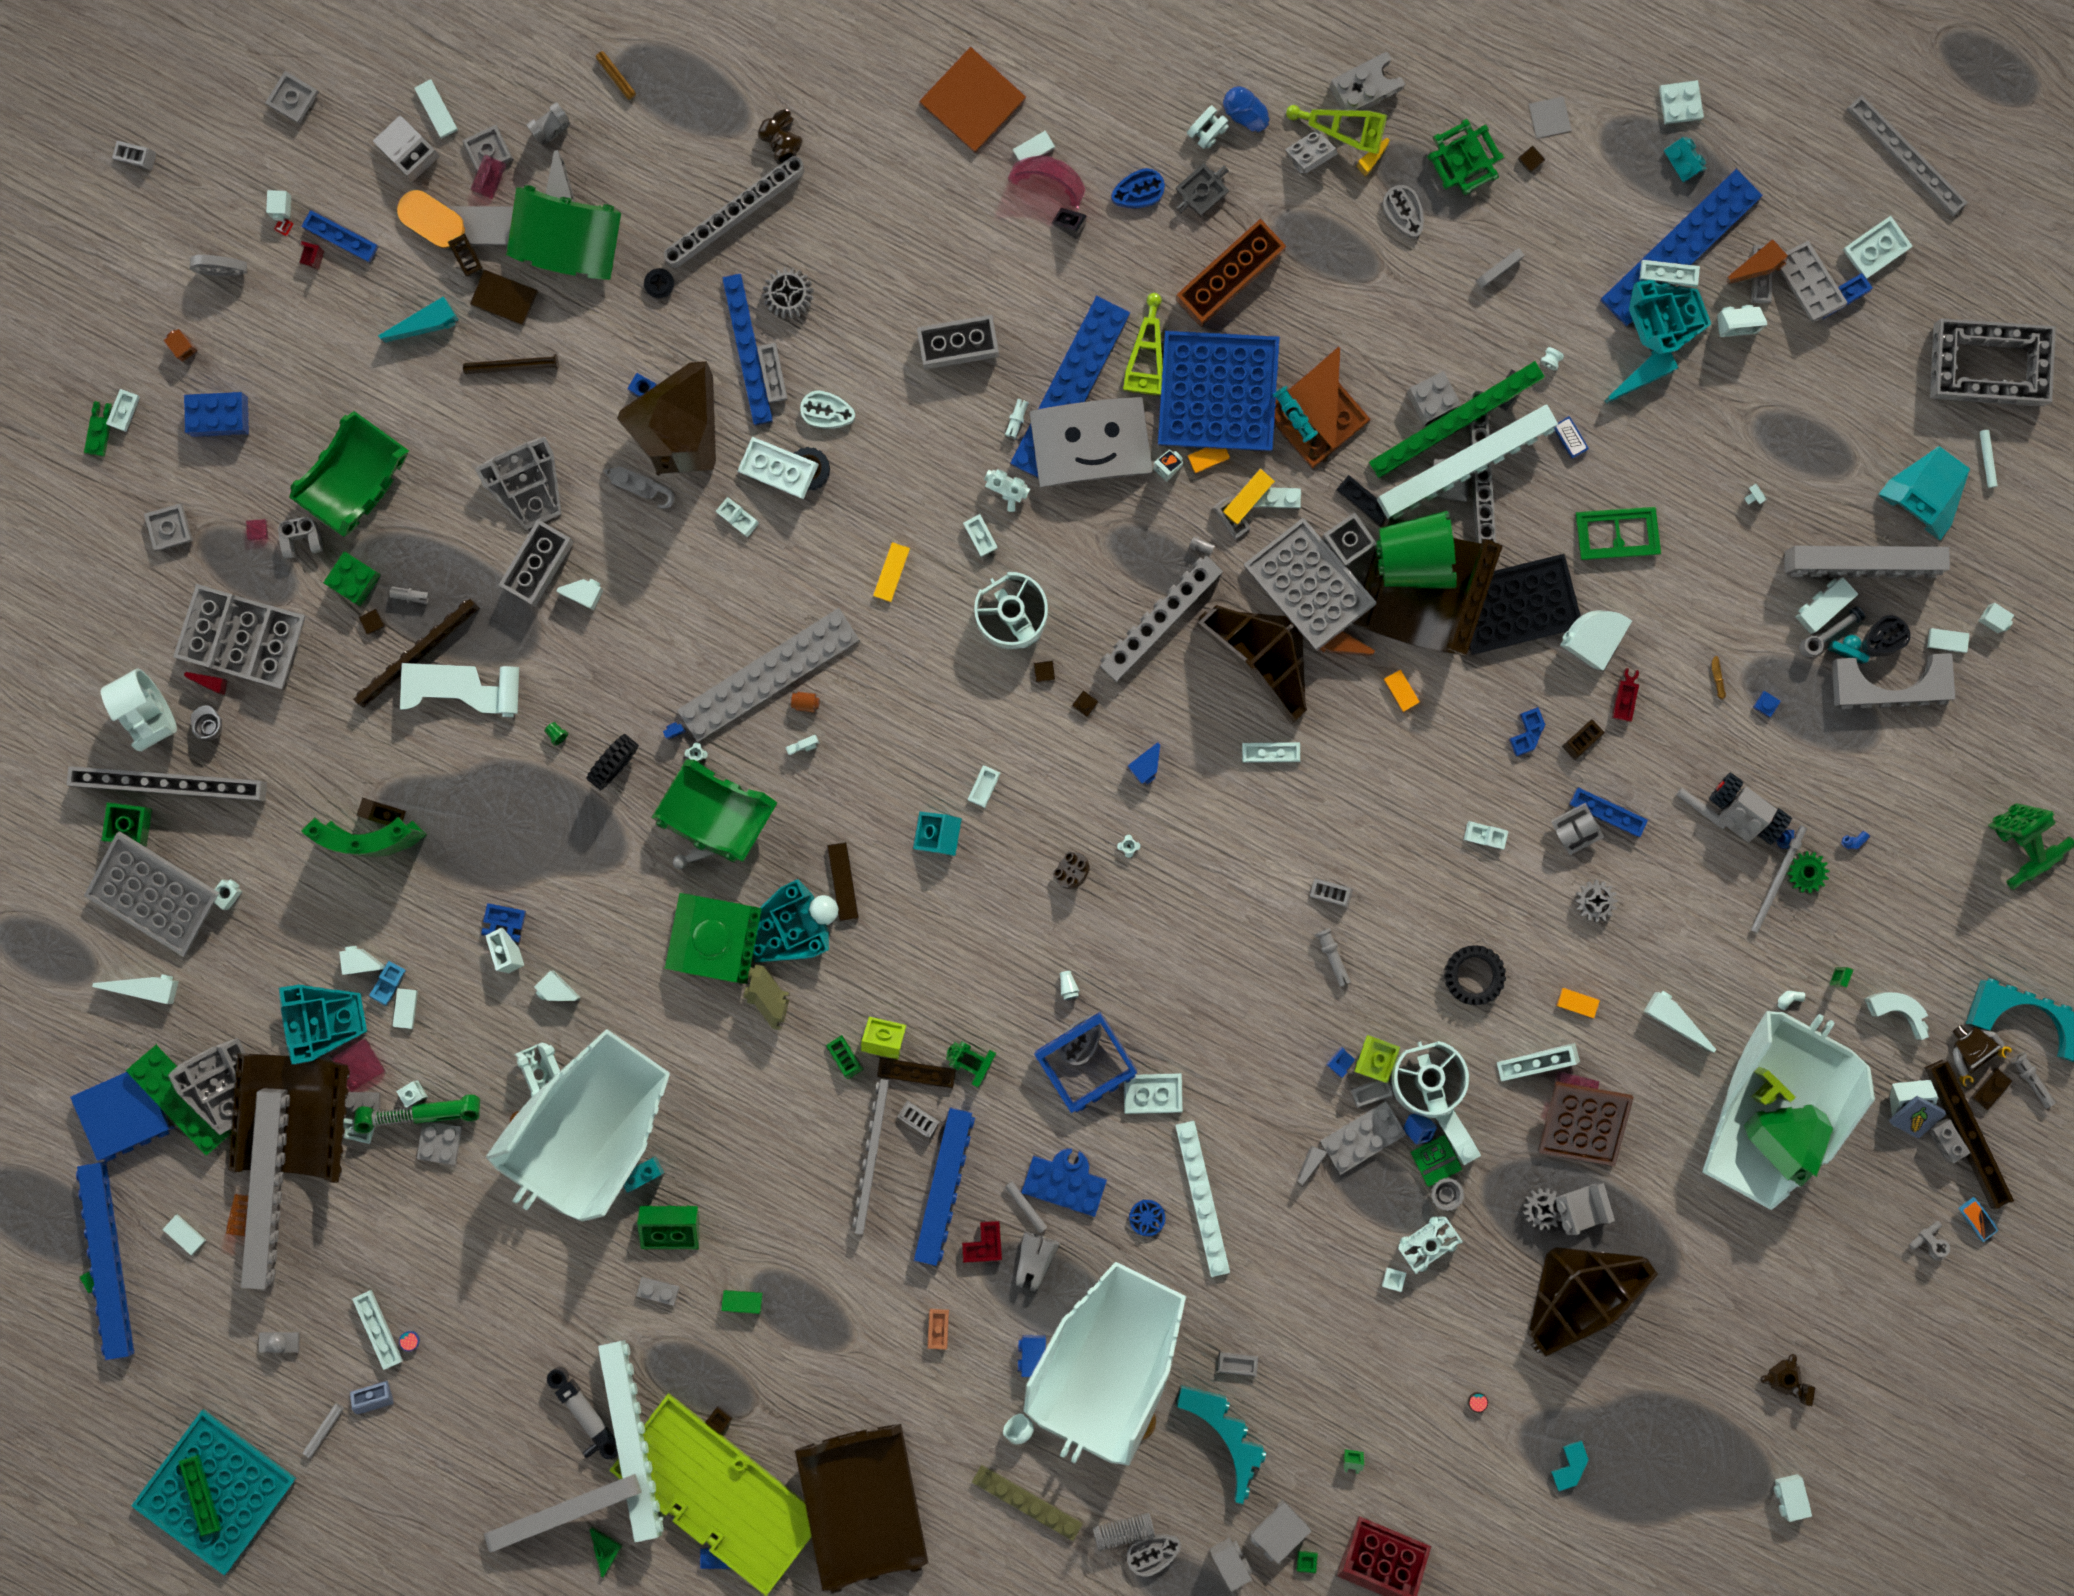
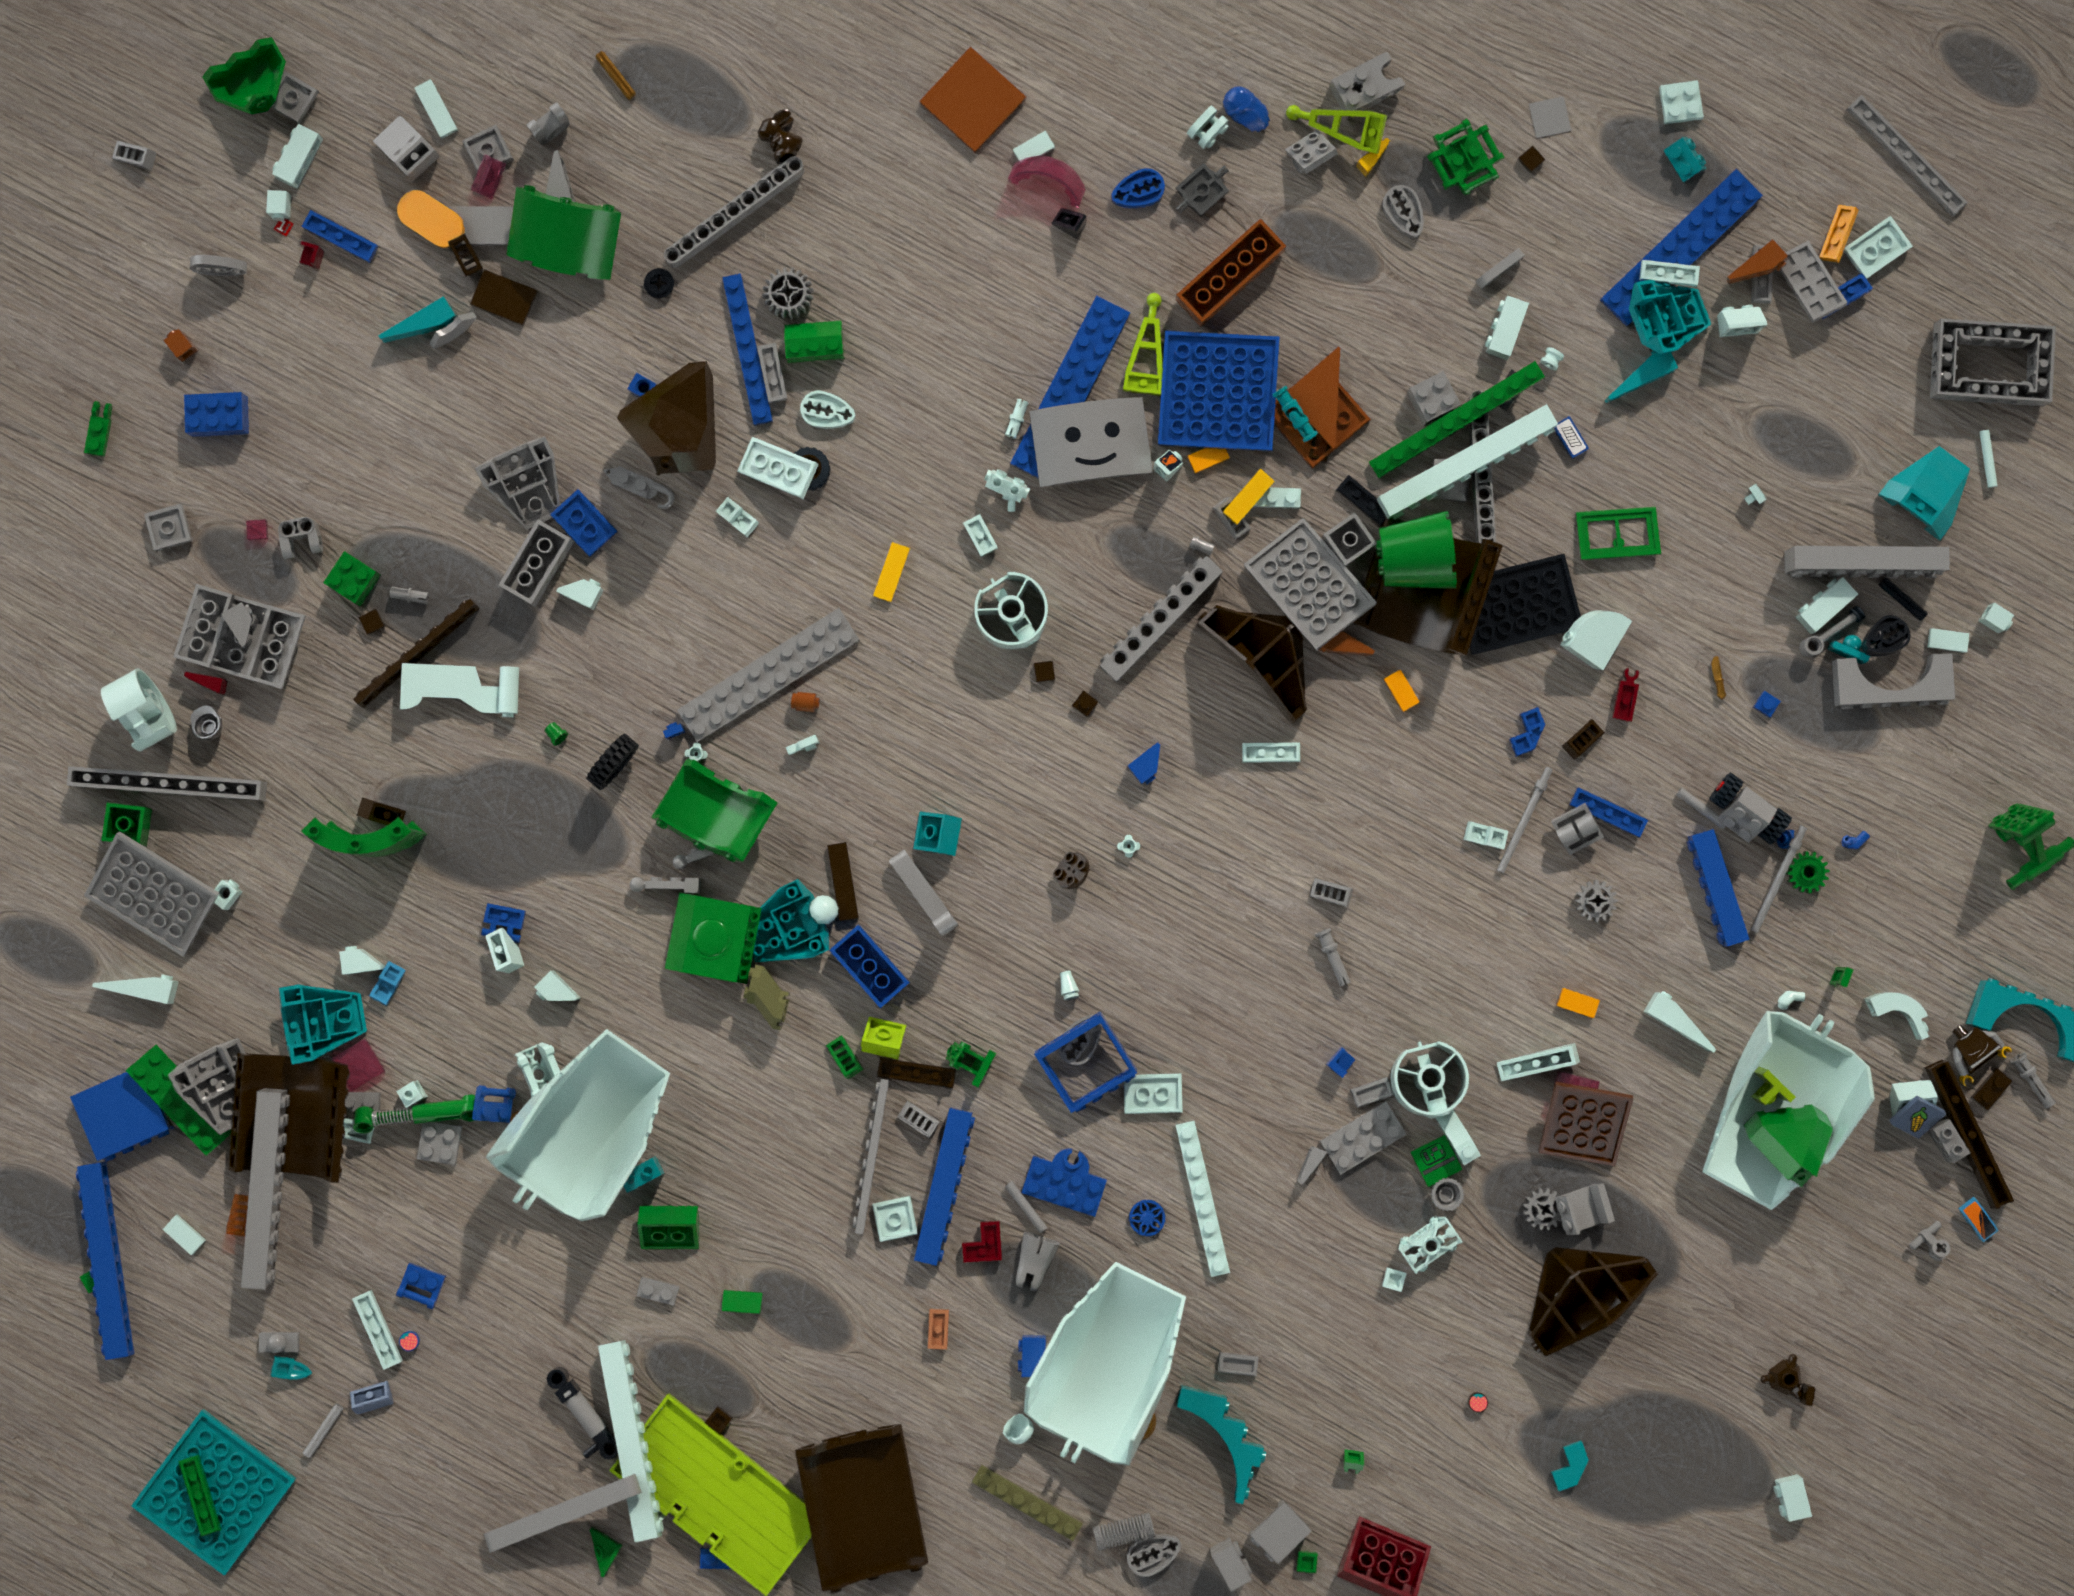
(123, 410): light aqua plate -> none
(239, 621): none -> light grey slope
(248, 78): none -> green panel
(289, 1369): none -> teal plate
(297, 156): none -> light aqua brick
(349, 474): green panel -> none
(405, 1008): light aqua tile -> none
(423, 1279): none -> blue plate
(453, 330): none -> light grey tile
(491, 1110): none -> blue plate
(511, 365): dark brown axle -> none
(583, 523): none -> blue tile
(690, 885): none -> light grey plate
(814, 341): none -> green slope
(869, 966): none -> blue brick
(895, 1218): none -> light aqua tile
(923, 893): none -> light grey beam
(958, 342): light grey brick -> none
(984, 786): light aqua tile -> none
(1377, 1059): lime bracket -> none
(1419, 1128): blue panel -> none
(1497, 968): black tyre -> none
(1506, 327): none -> light aqua brick
(1540, 786): none -> light grey bar
(1718, 888): none -> blue brick
(1838, 233): none -> light orange plate
(1903, 599): none -> black axle

